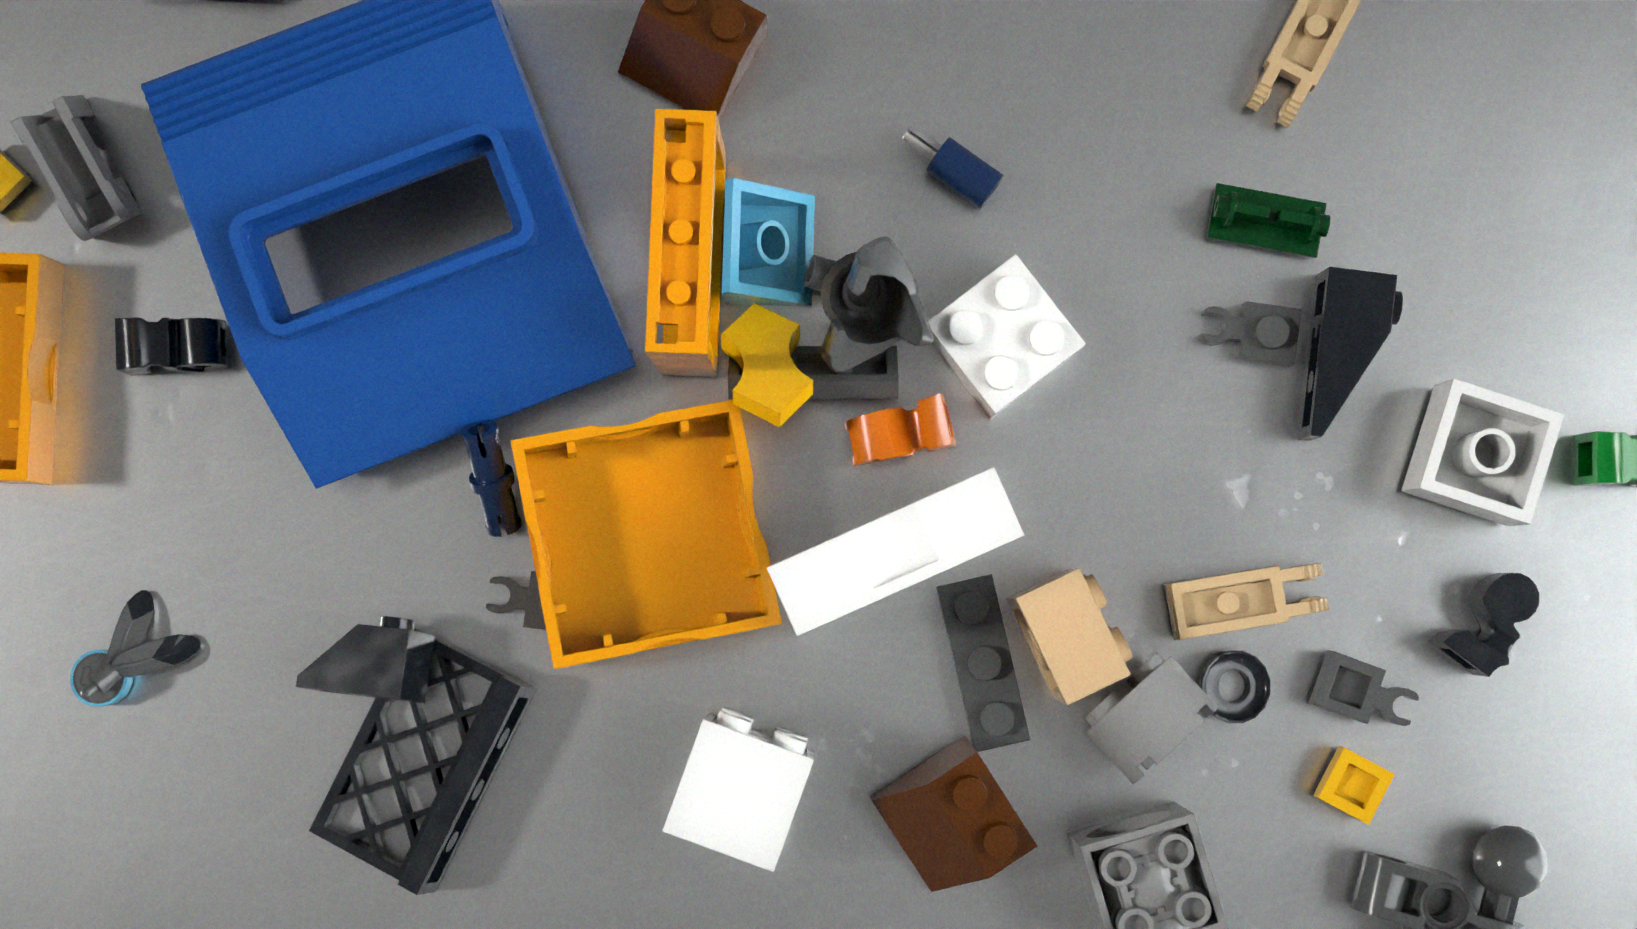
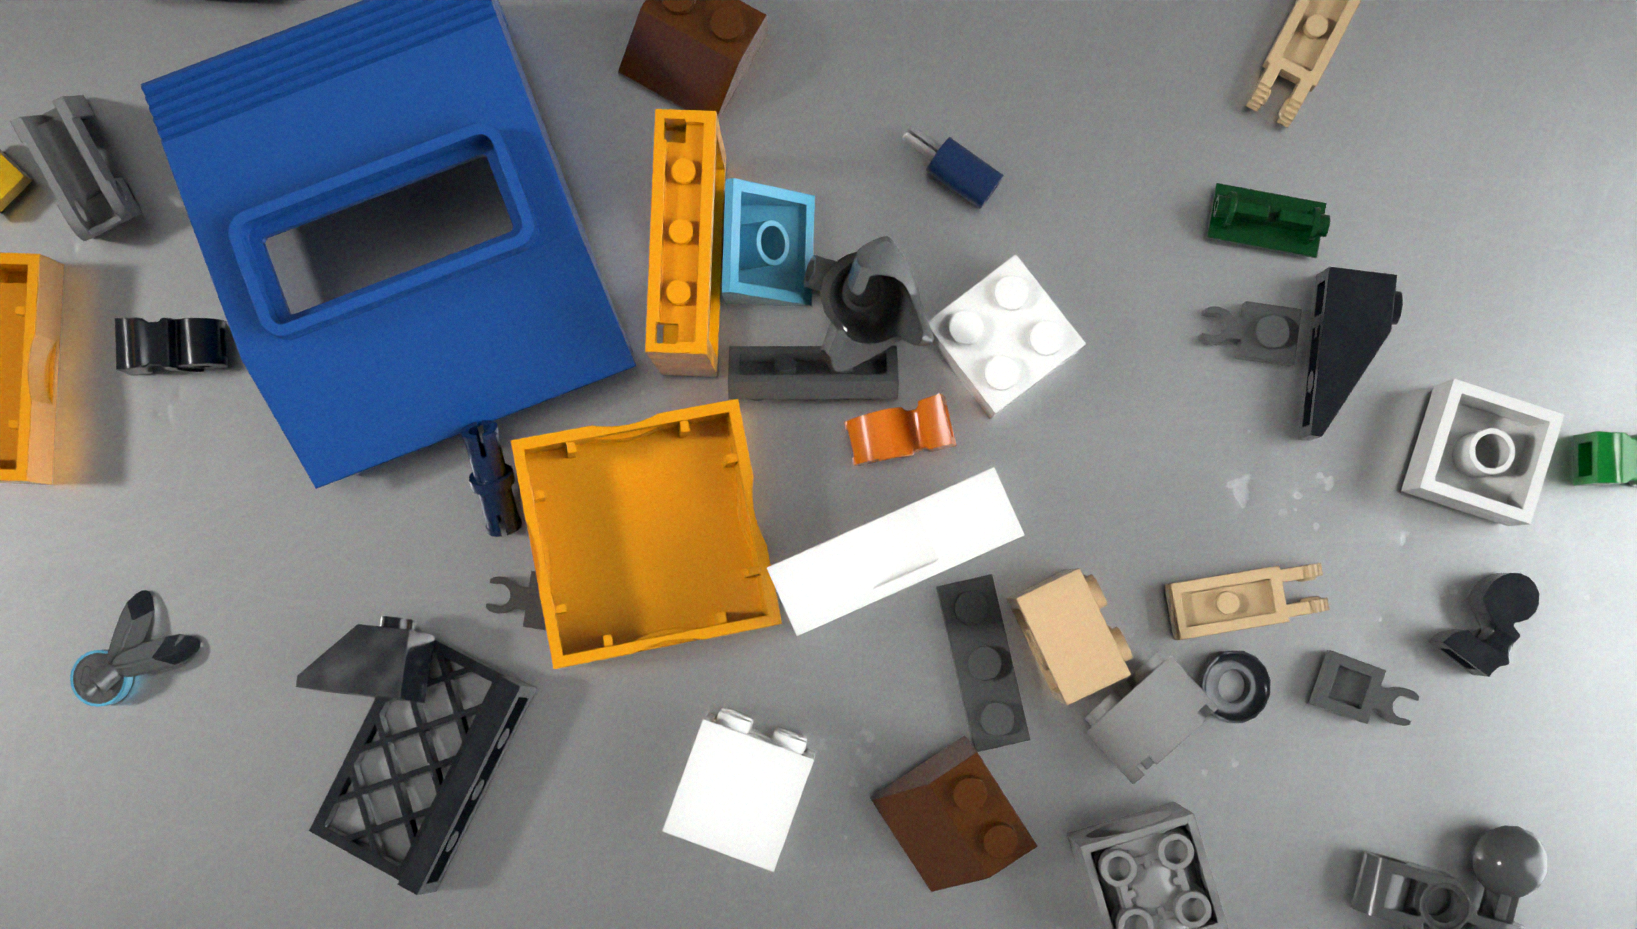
(763, 349): yellow tile -> none
(1353, 785): yellow plate -> none

